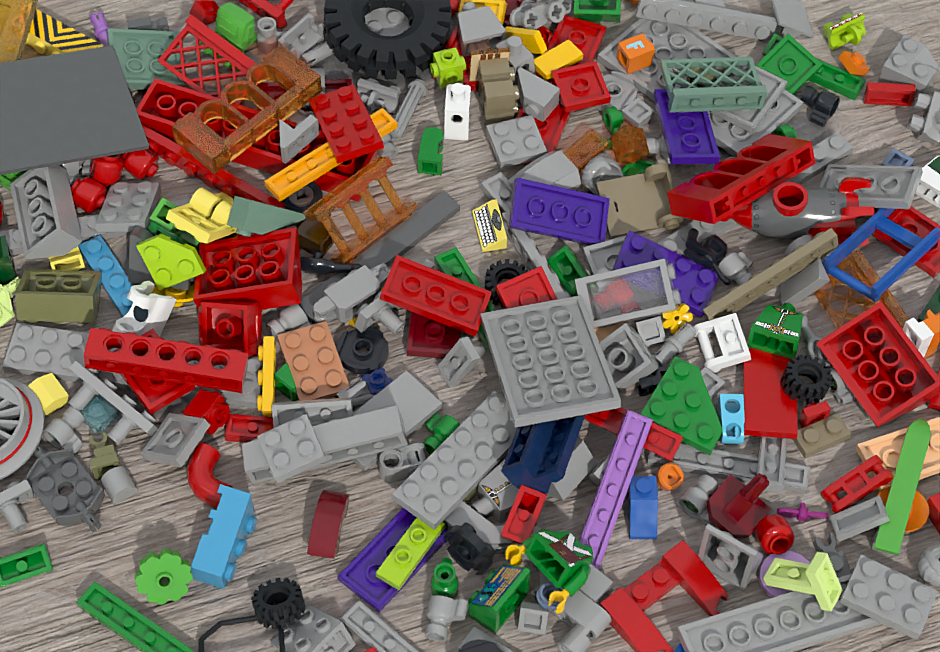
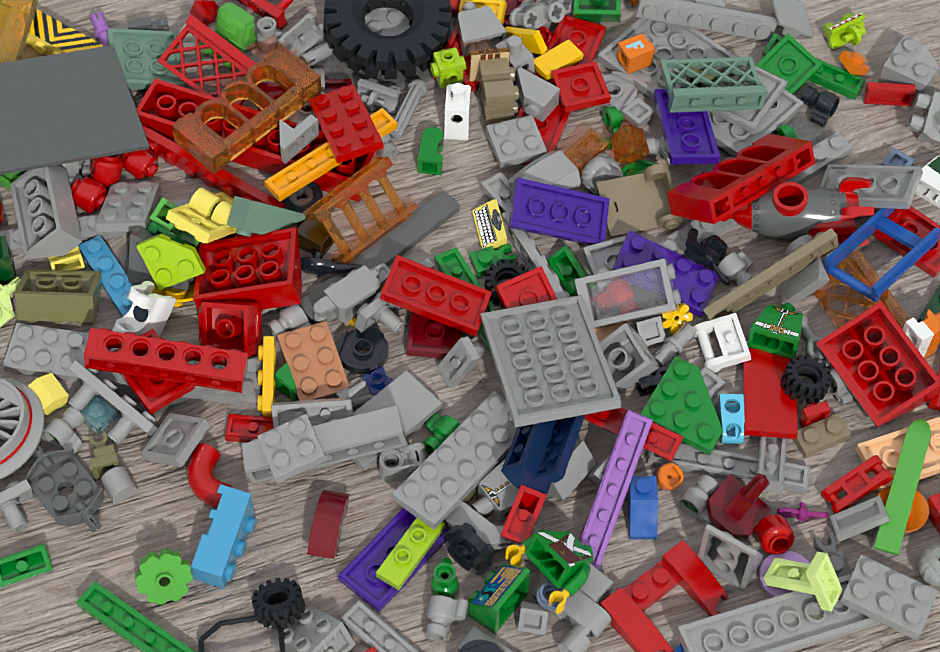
(210, 407): red brick -> none
(485, 257): none -> green plate

